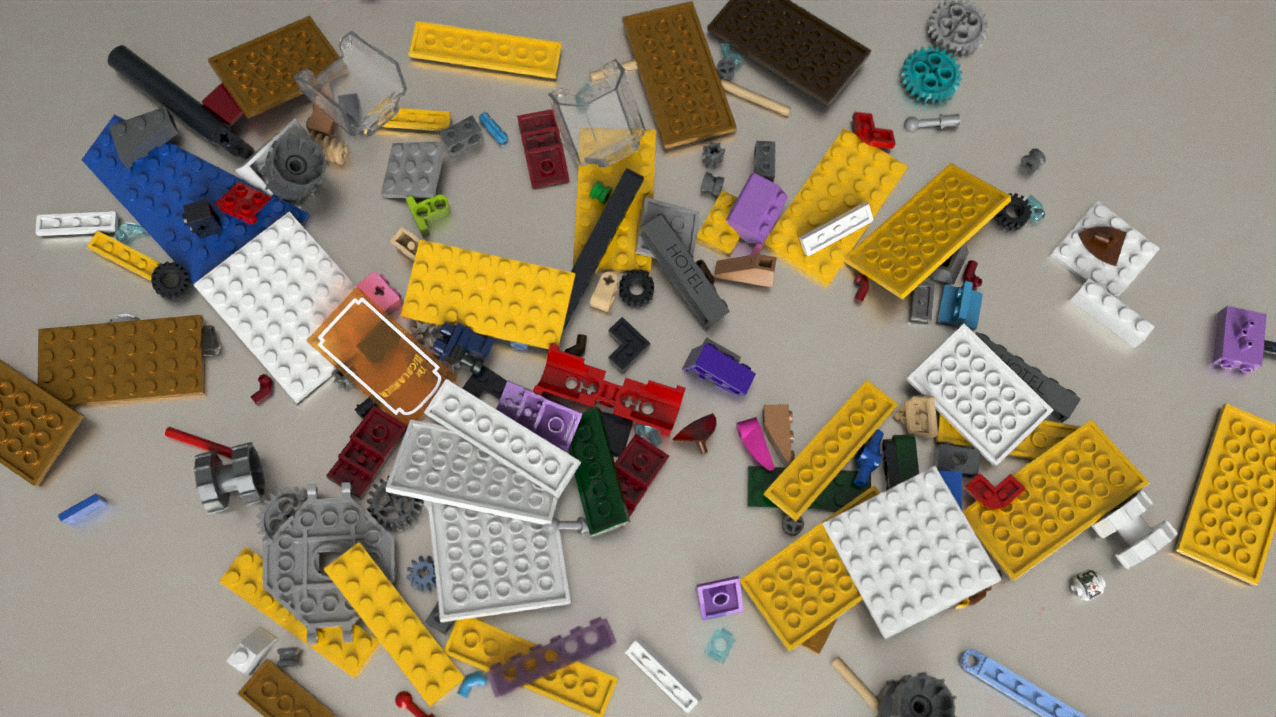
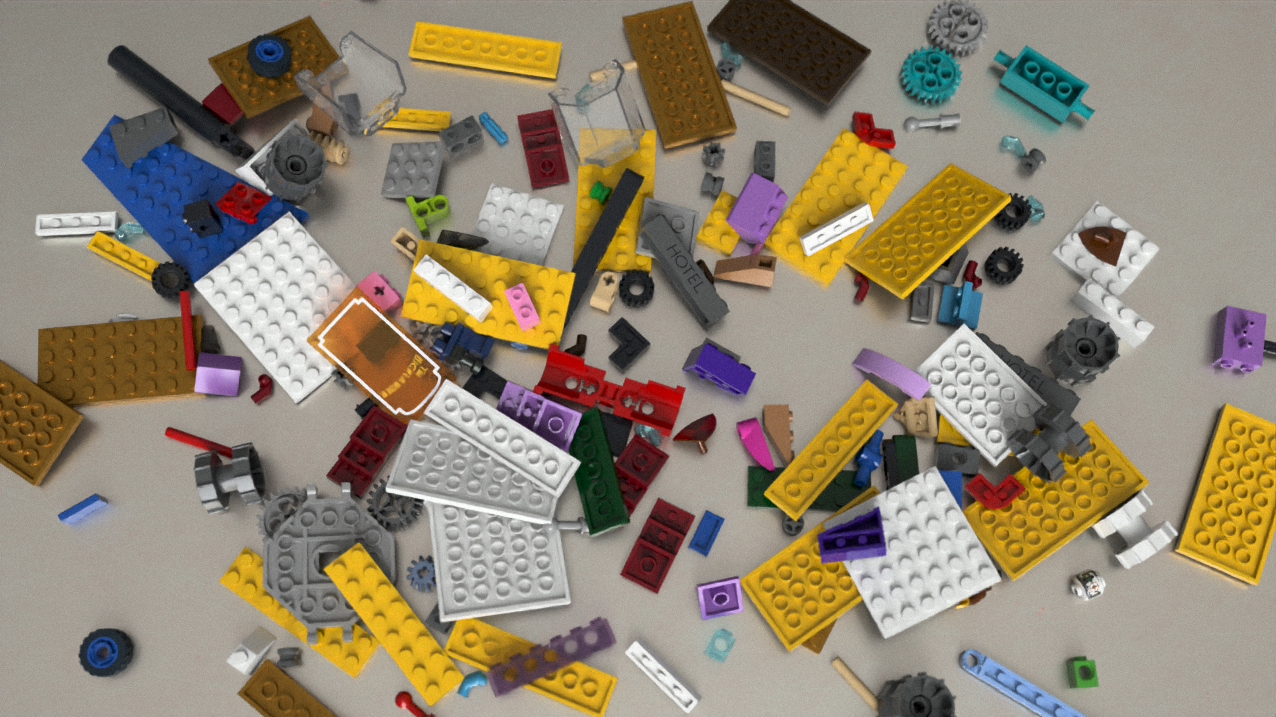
(92, 652): none -> black wheel
(188, 334): none -> red piece
(218, 374): none -> medium lavender slope
(269, 55): none -> black wheel
(453, 288): none -> white brick
(461, 240): none -> clear smoke piece
(517, 225): none -> white plate
(522, 307): none -> bright pink brick
(657, 545): none -> dark red slope
(706, 533): none -> blue tile
(854, 539): none -> dark purple wedge
(893, 372): none -> lavender slope
(1011, 258): none -> black tyre
(1014, 144): none -> clear light blue arm
(1044, 84): none -> teal brick
(1057, 435): none -> dark grey piece
(1090, 678): none -> bright green brick
(1094, 338): none -> dark grey piece

